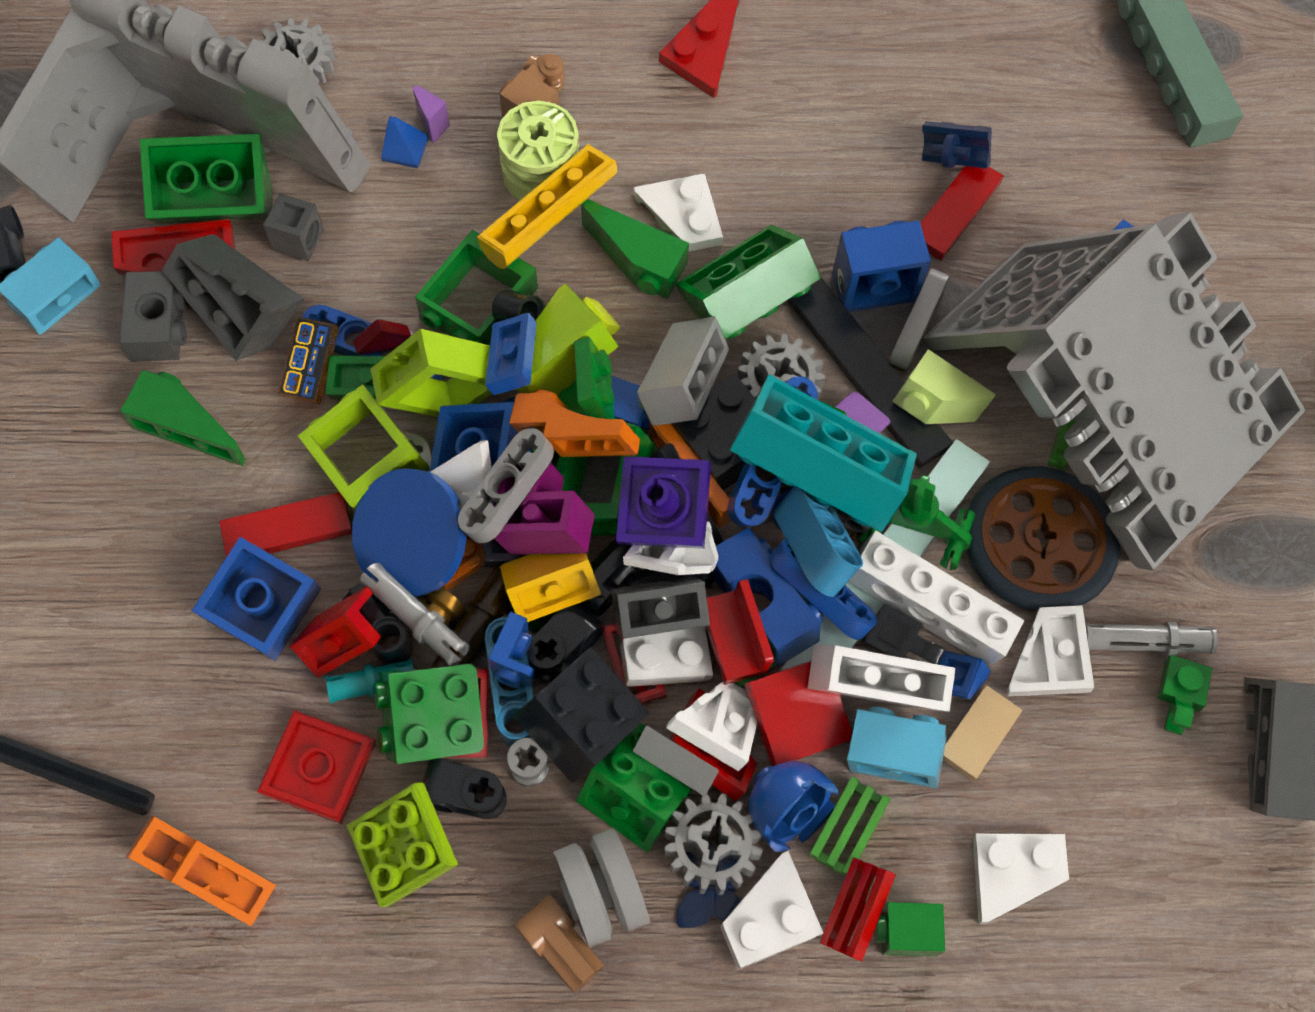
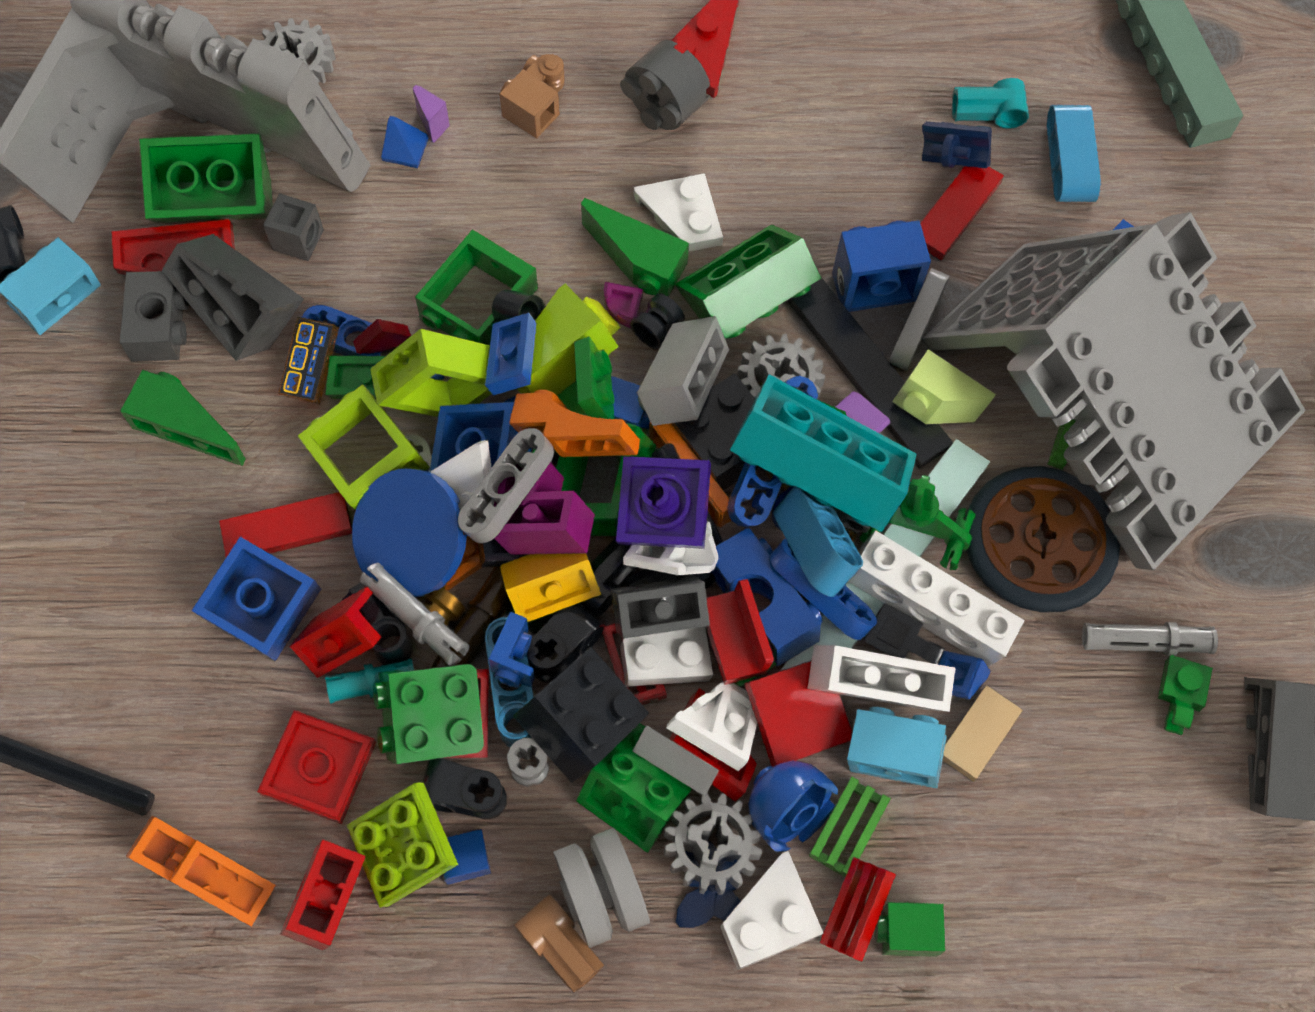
(323, 895): none -> red brick
(470, 855): none -> blue slope
(534, 144): yellowish green wheel -> none
(546, 206): yellow brick -> none
(622, 302): none -> magenta tile
(656, 321): none -> black wheel
(666, 86): none -> dark grey brick
(1003, 103): none -> teal piece
(1016, 870): white wing -> none
(1054, 655): white wing -> none
(1073, 153): none -> dark azure beam

